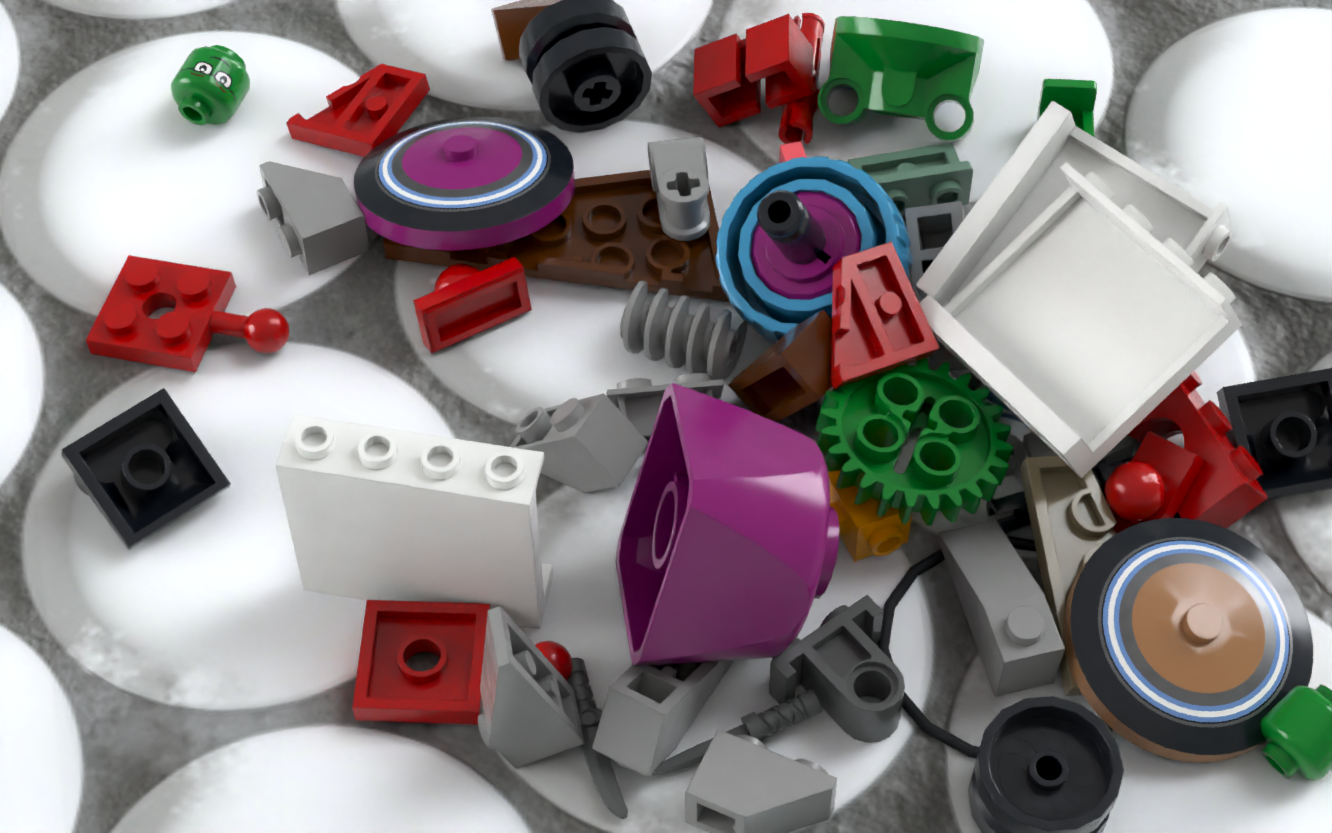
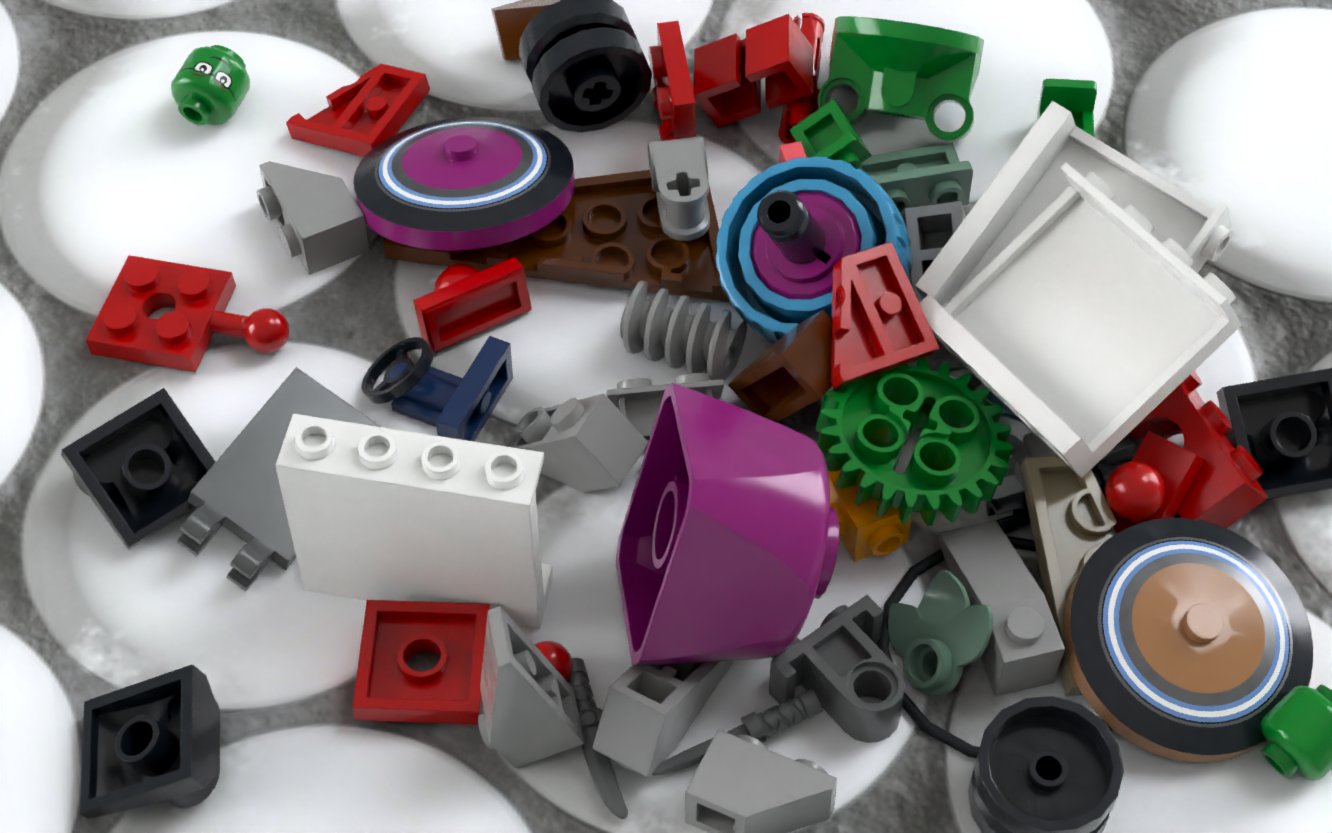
(151, 744): none -> black slope
(244, 485): none -> tile
(437, 397): none -> dark blue piece
(673, 87): none -> red plate
(831, 136): none -> green bracket
(939, 629): none -> sand green plate

